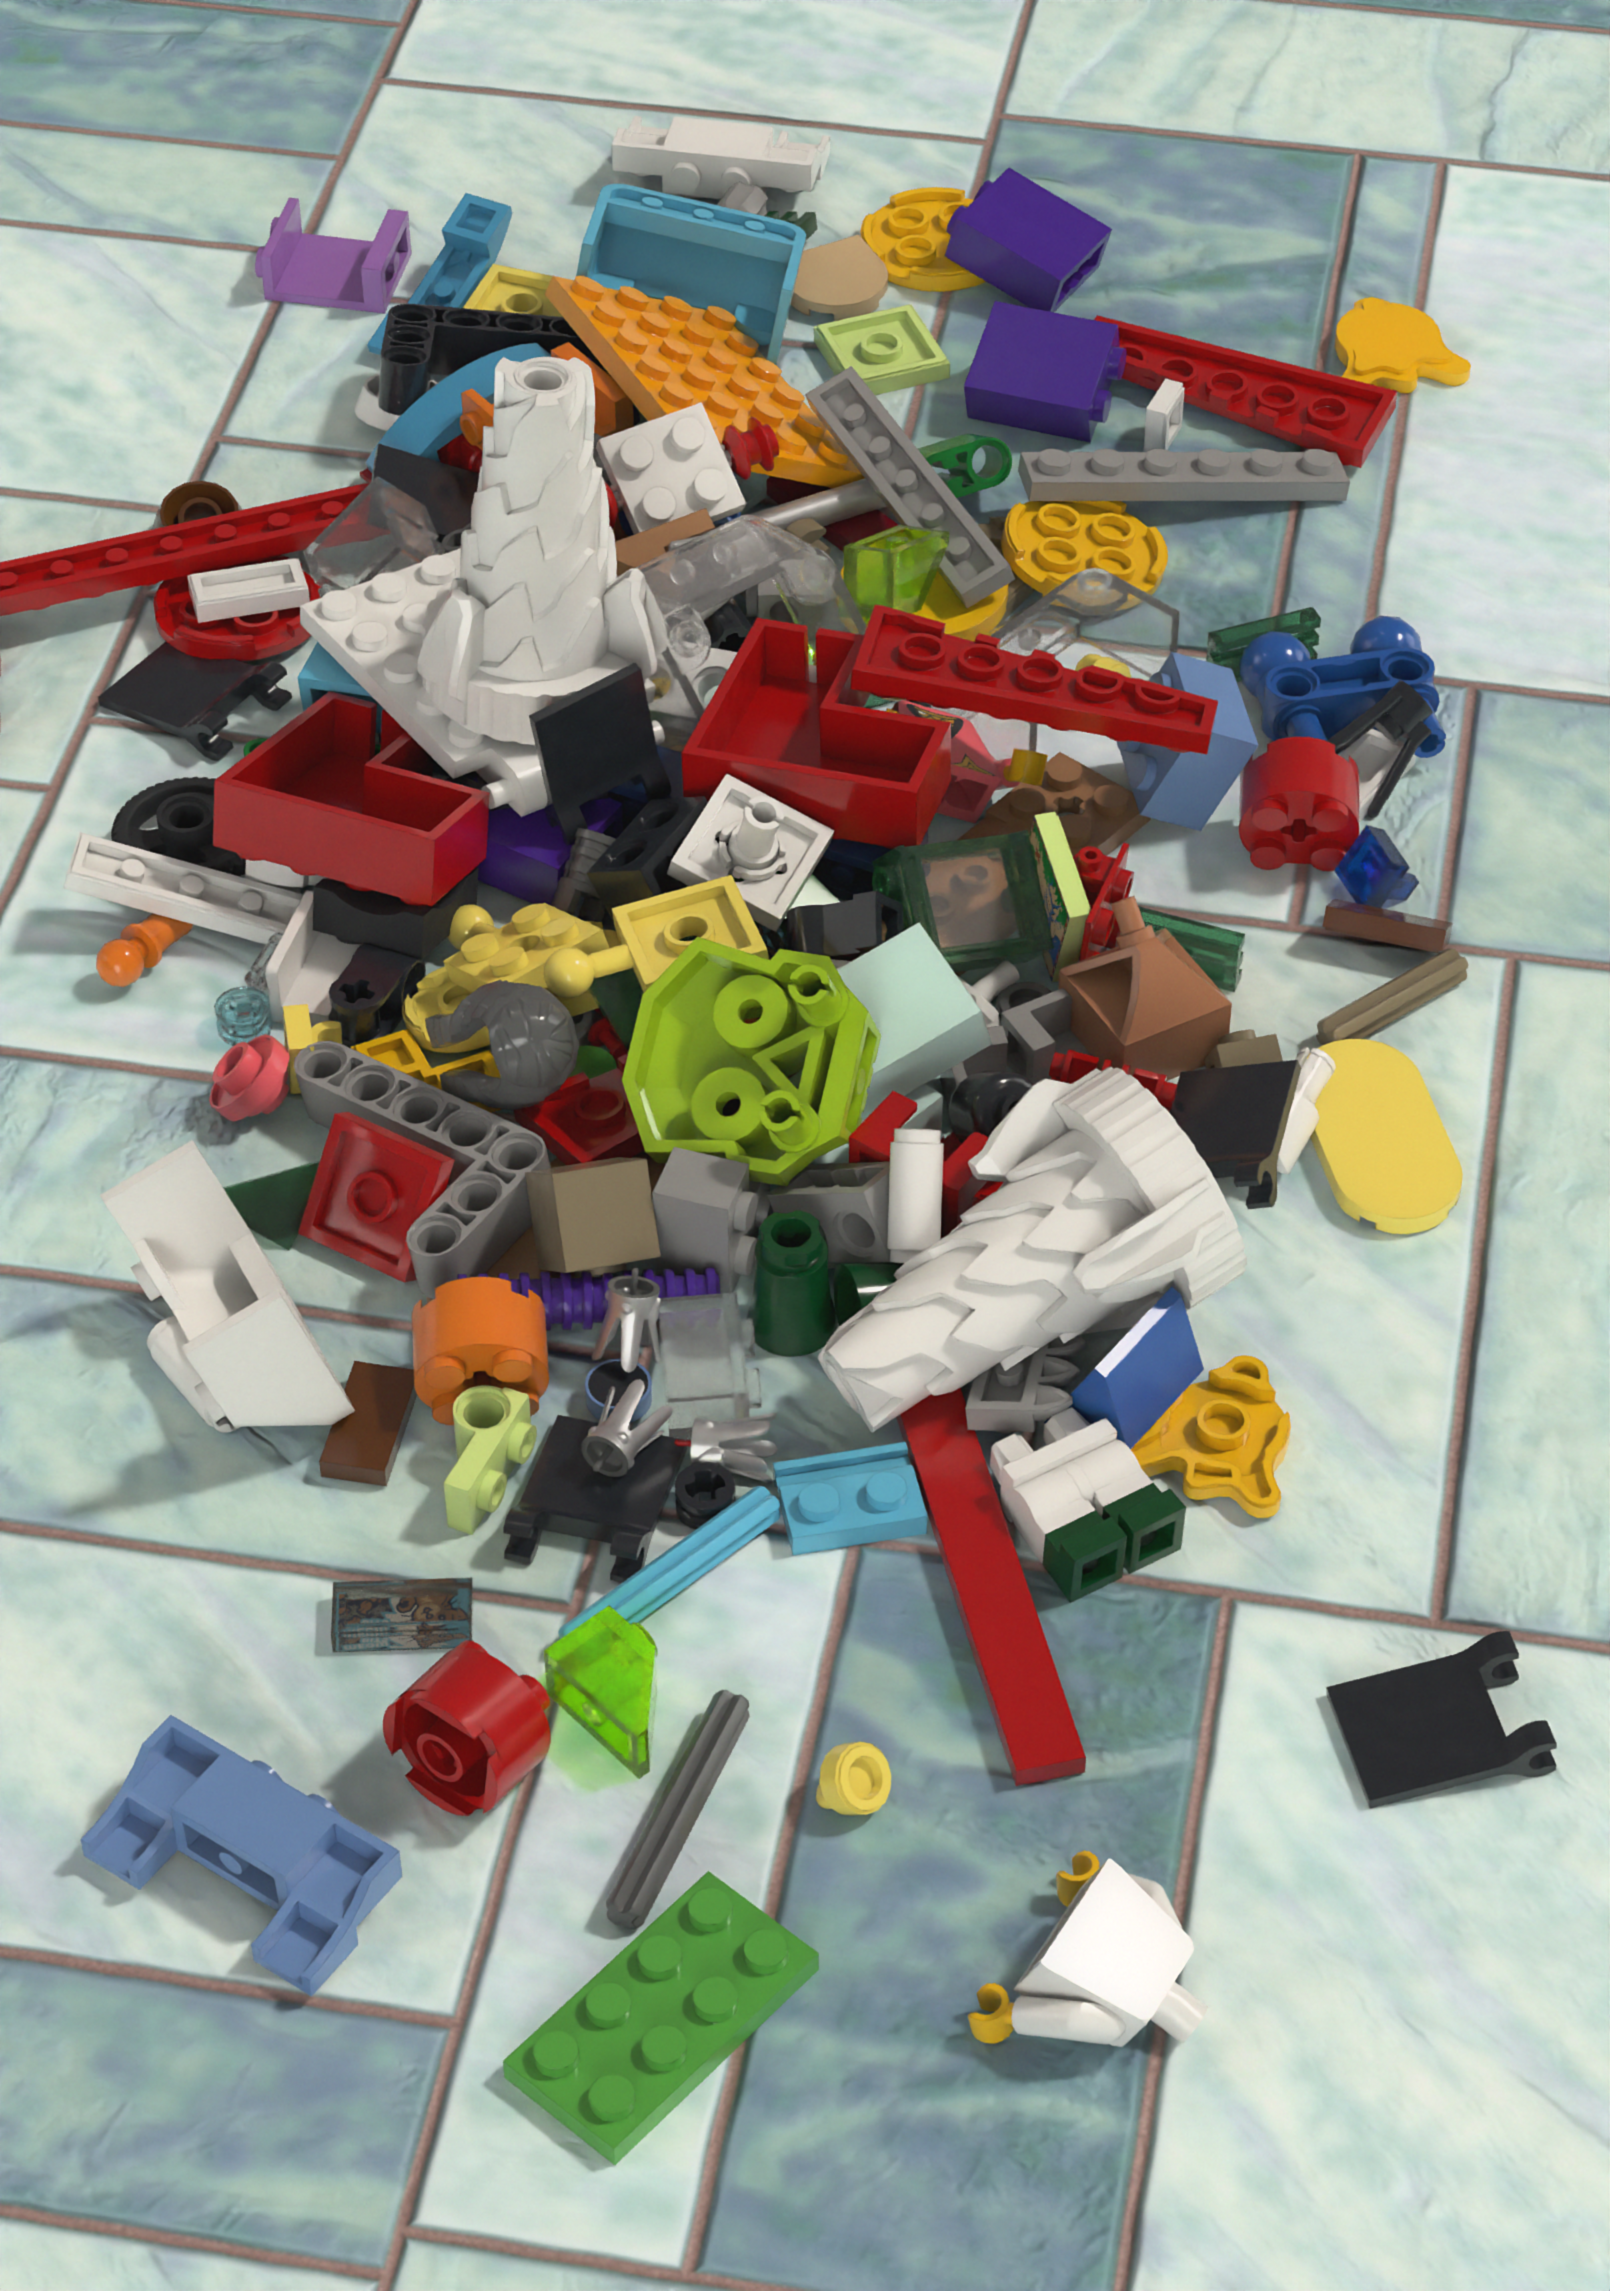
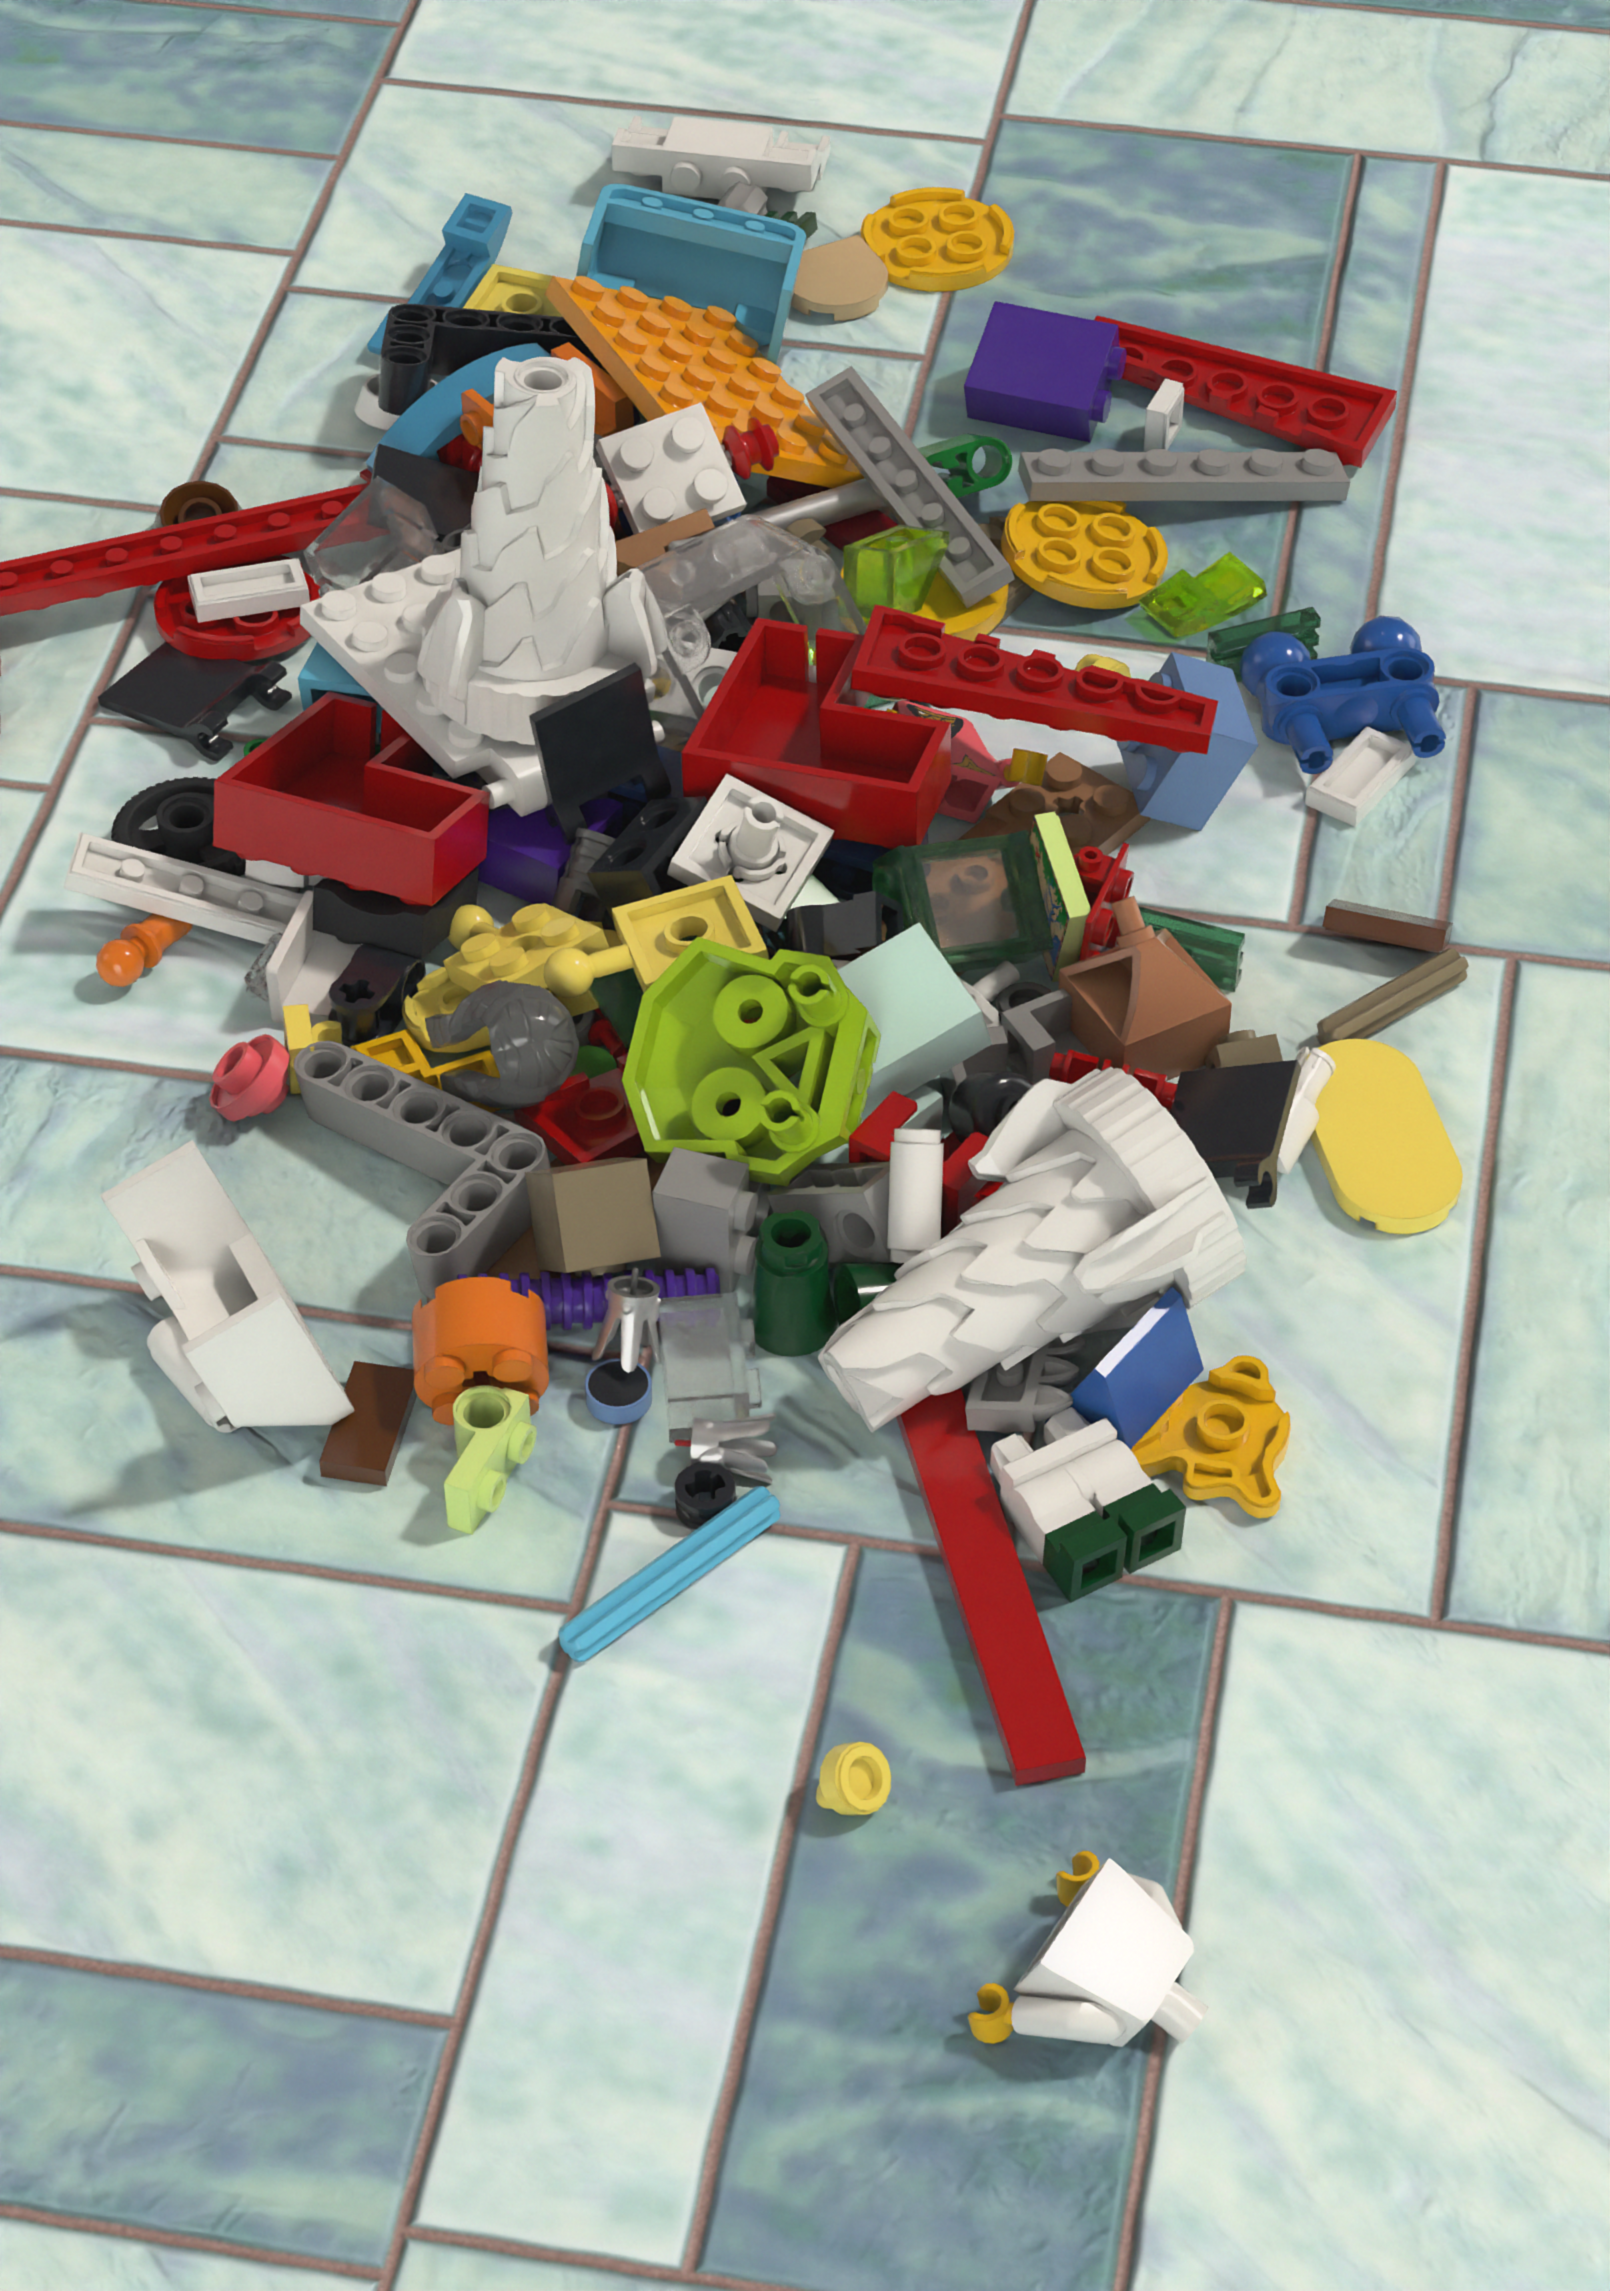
(240, 1002): clear light blue bush -> none
(256, 1835): medium blue bracket -> none
(275, 1202): clear green slope -> none
(333, 269): medium lavender panel -> none
(371, 1193): red bracket -> none
(401, 1614): clear smoke tile -> none
(469, 1729): red brick -> none
(578, 1502): black flag -> none
(608, 1684): clear neon green slope -> none
(611, 1444): flat silver piece -> none
(660, 2017): bright green plate -> none
(677, 1810): dark grey axle -> none
(849, 1498): medium azure plate -> none
(885, 349): yellowish green tile -> none
(1026, 241): dark purple brick -> none
(1087, 608): clear windscreen -> none
(1198, 603): none -> clear neon green slope
(1299, 804): red brick -> none
(1375, 870): clear blue tile -> none
(1395, 346): yellow tile -> none
(1395, 715): black plant -> none
(1437, 1725): black flag -> none

